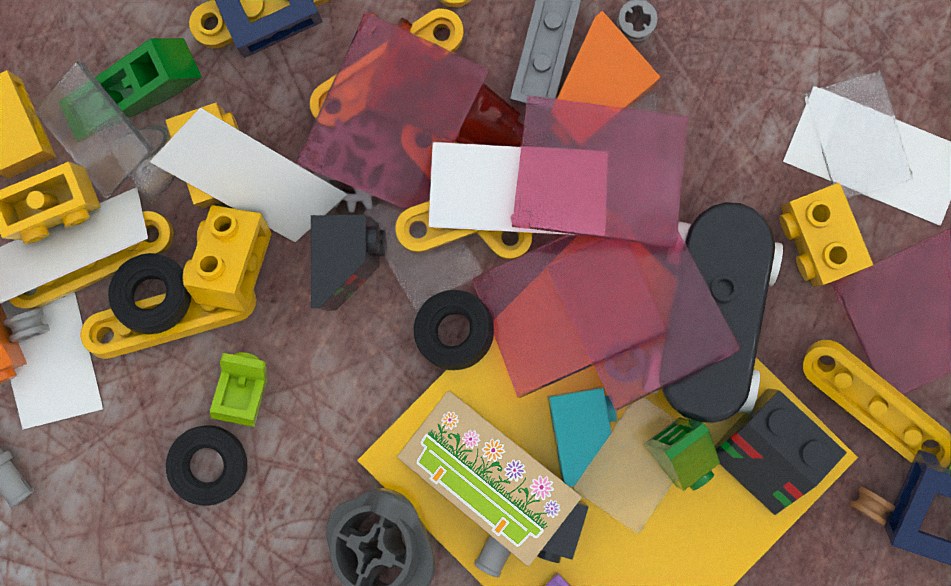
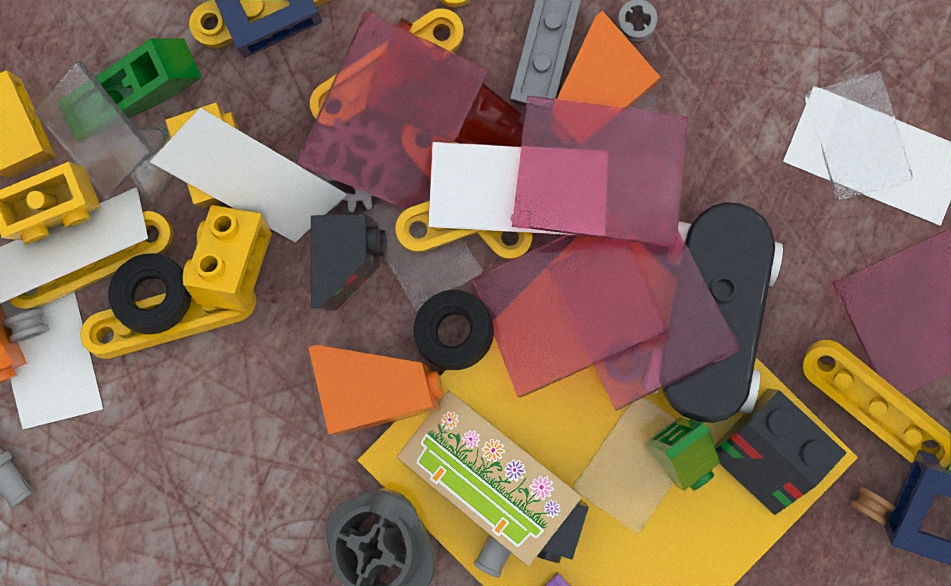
(179, 470): black tyre -> none
(239, 389): lime bracket -> none
(371, 389): none -> orange slope
(580, 428): teal slope -> none
(824, 236): yellow brick -> none

